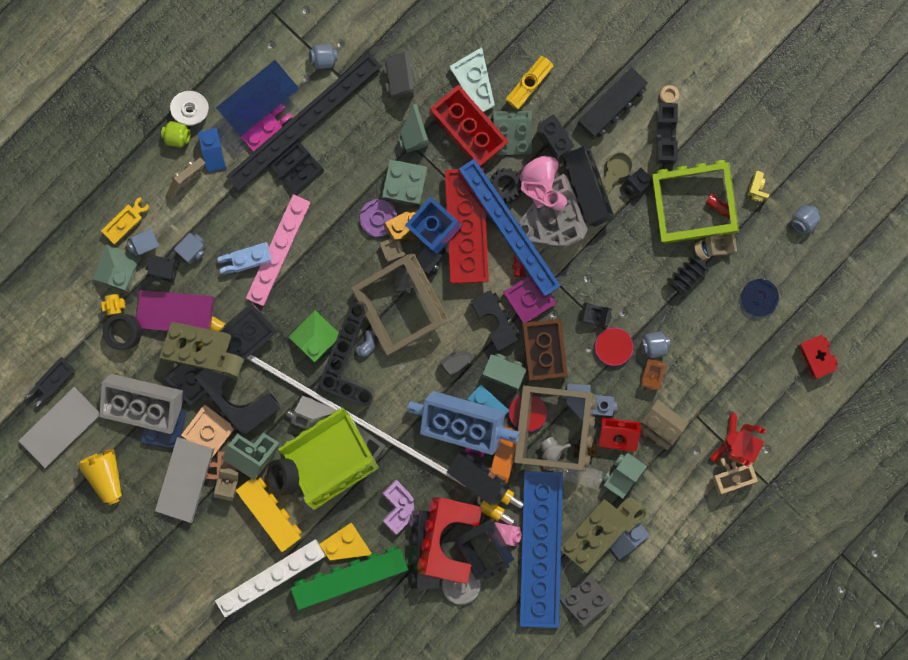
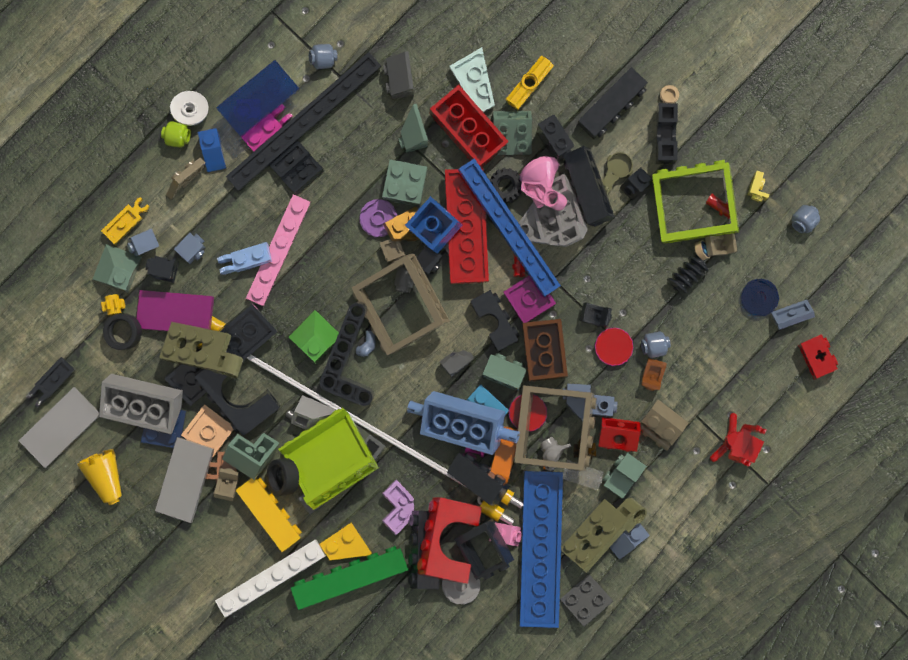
(734, 478): tan brick -> none
(793, 314): none -> sand blue plate

